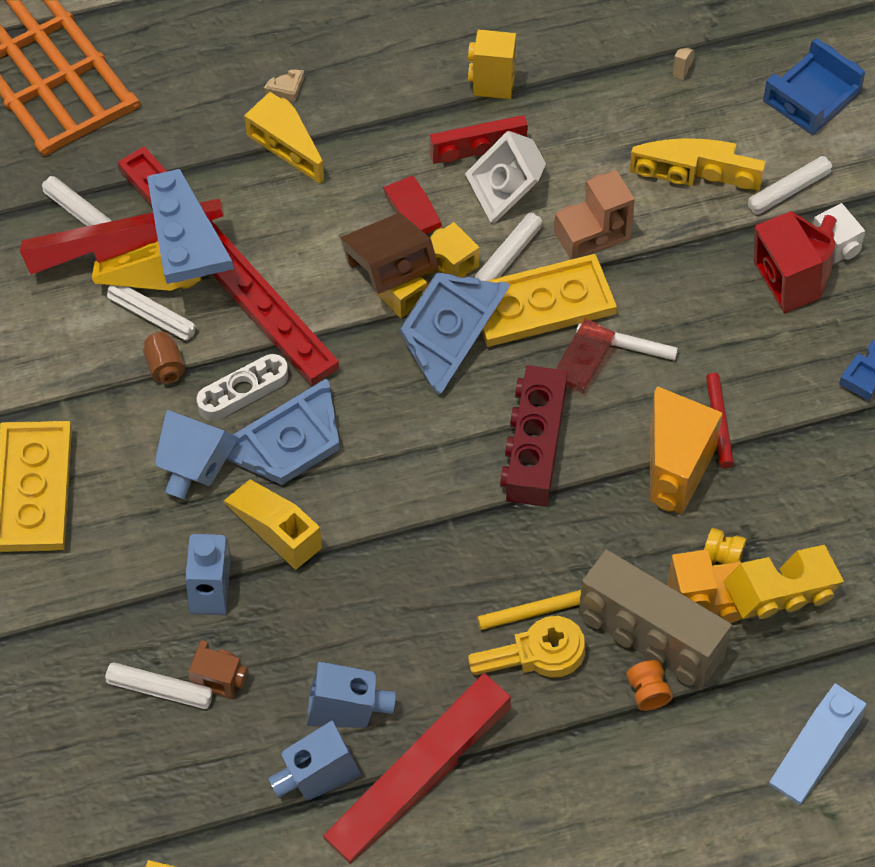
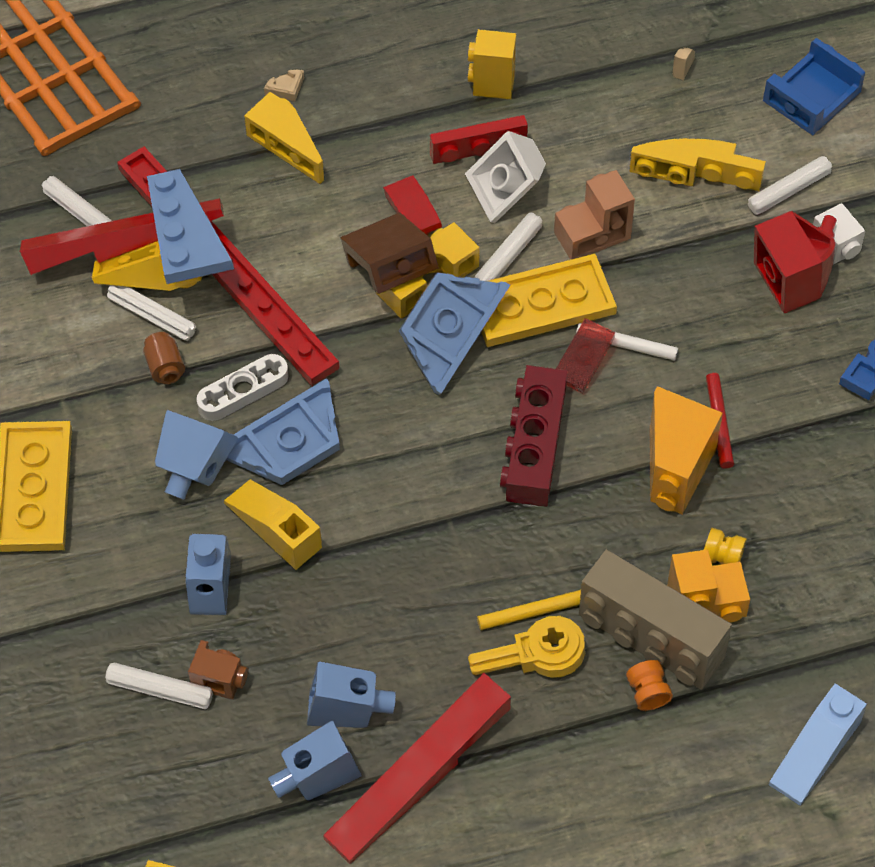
(805, 579): yellow arch -> none

